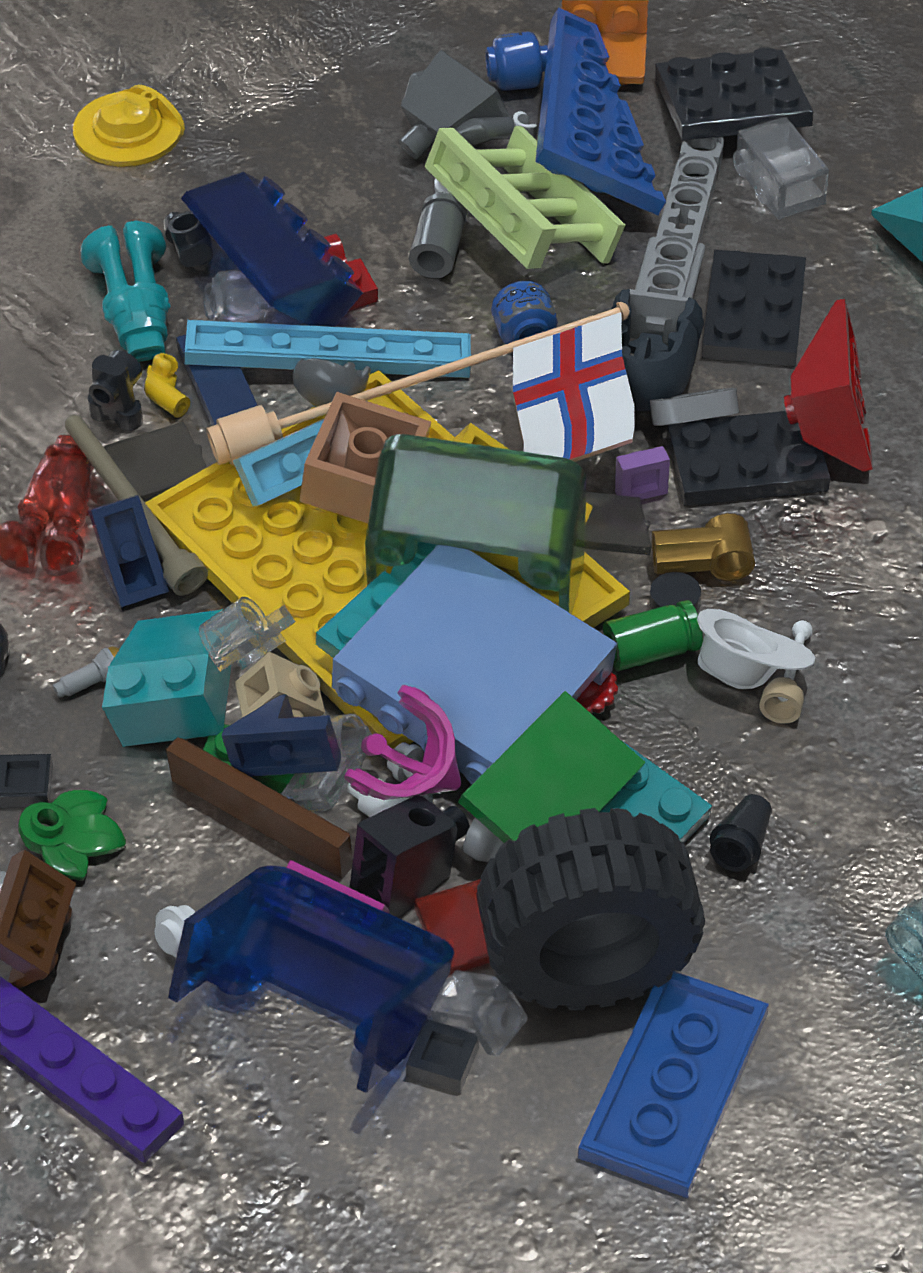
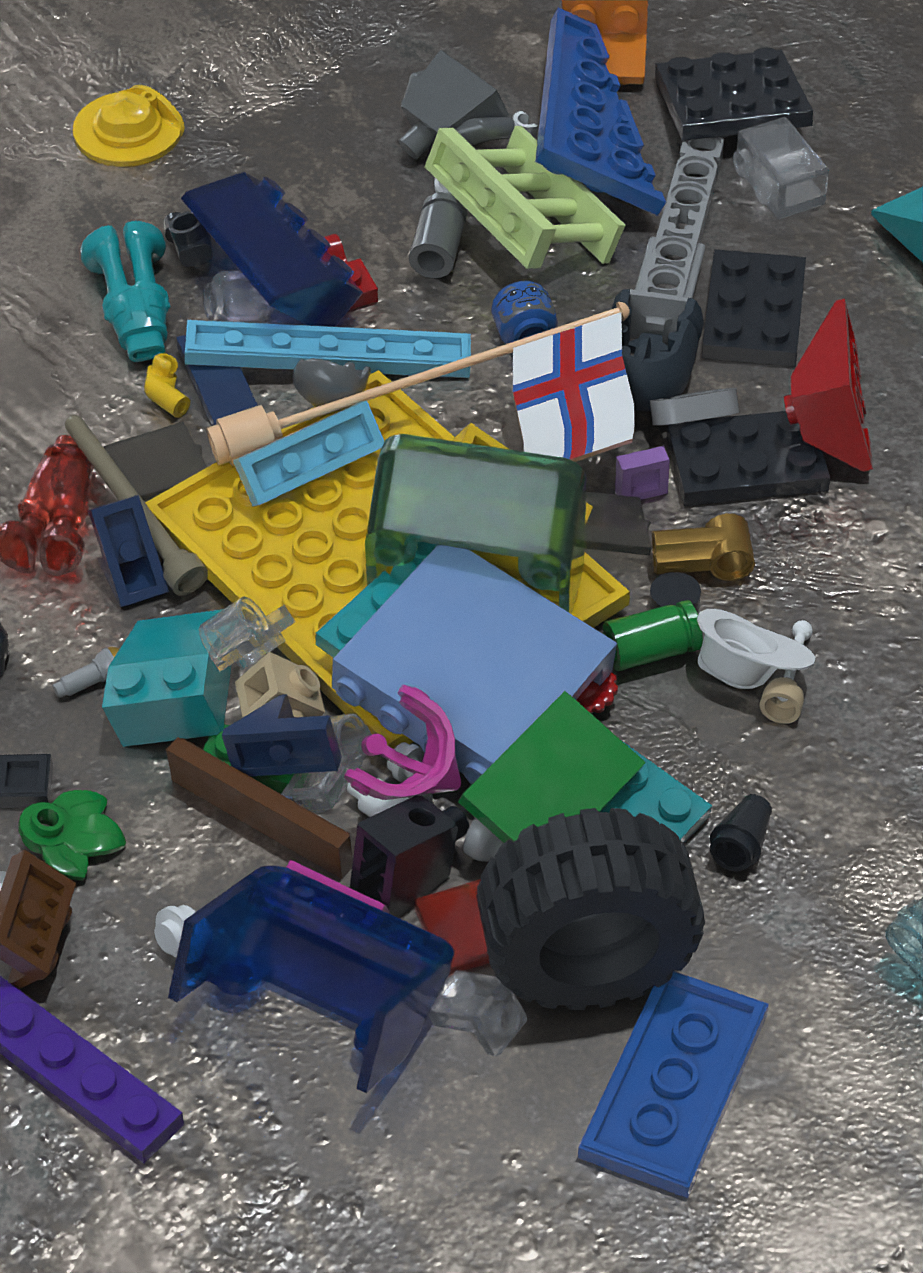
(112, 390): black plate -> none
(346, 454): nougat slope -> none
(442, 1056): black tile -> none
(516, 61): blue head -> none

